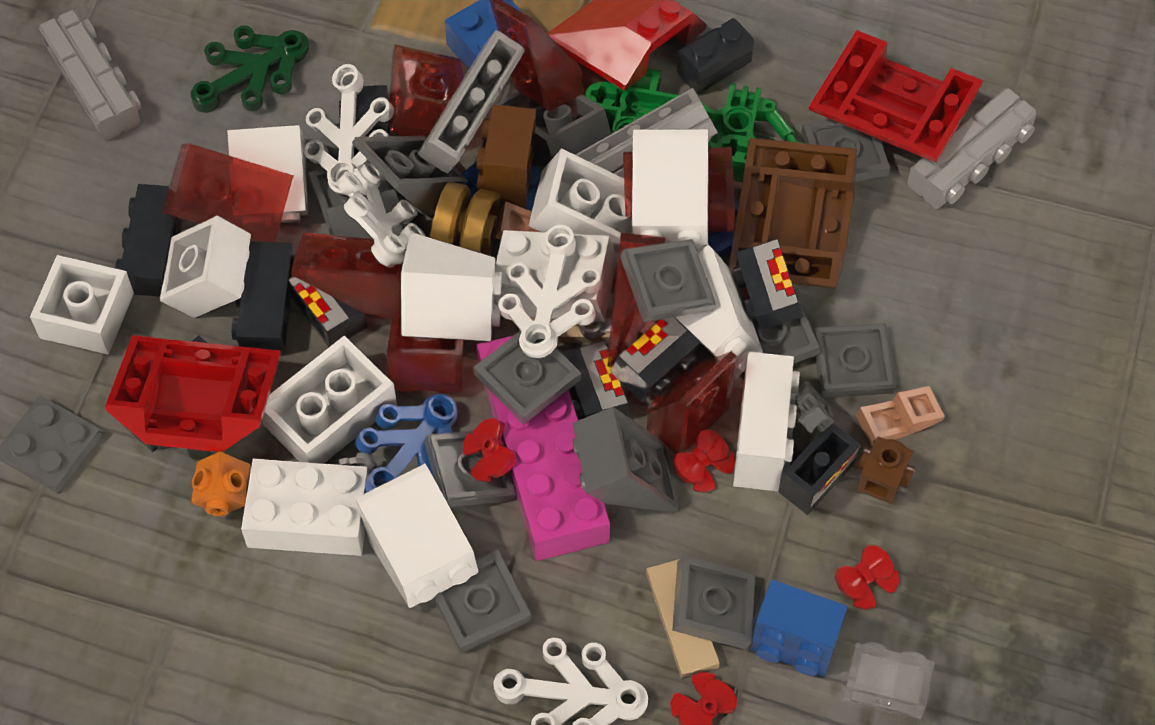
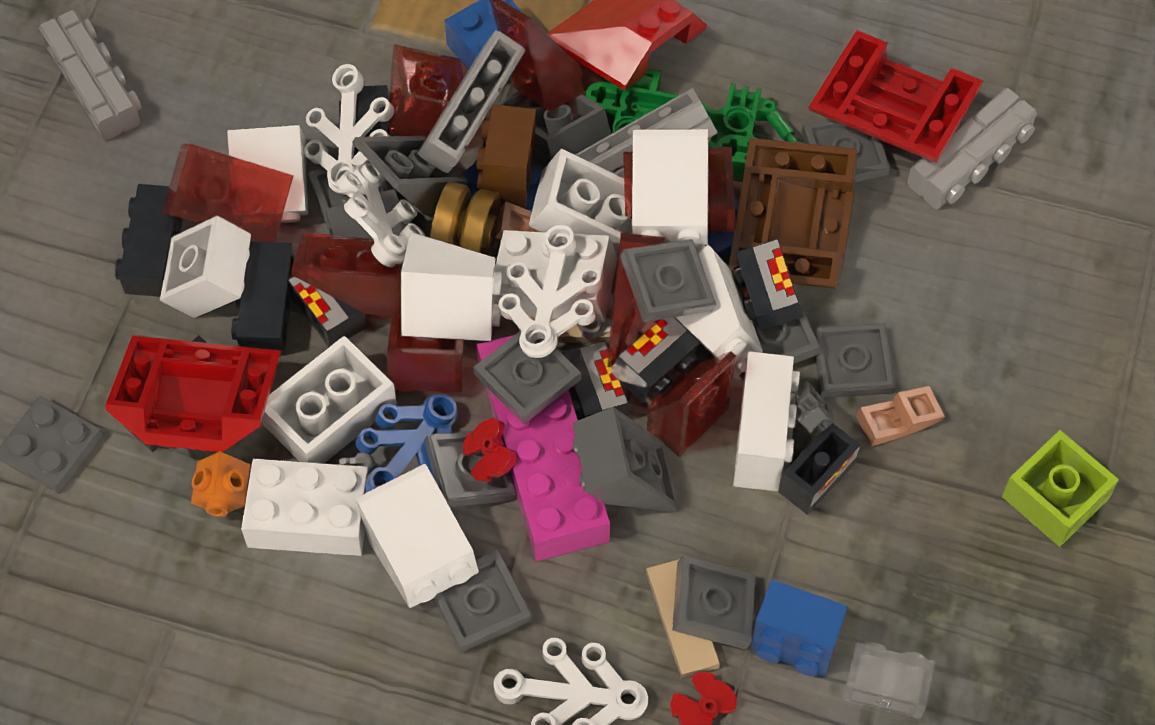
(82, 304): white brick -> none
(251, 66): dark green plant -> none
(709, 450): red piece -> none
(715, 55): black brick -> none
(873, 566): red piece -> none
(885, 469): reddish brown brick -> none
(1059, 488): none -> lime brick

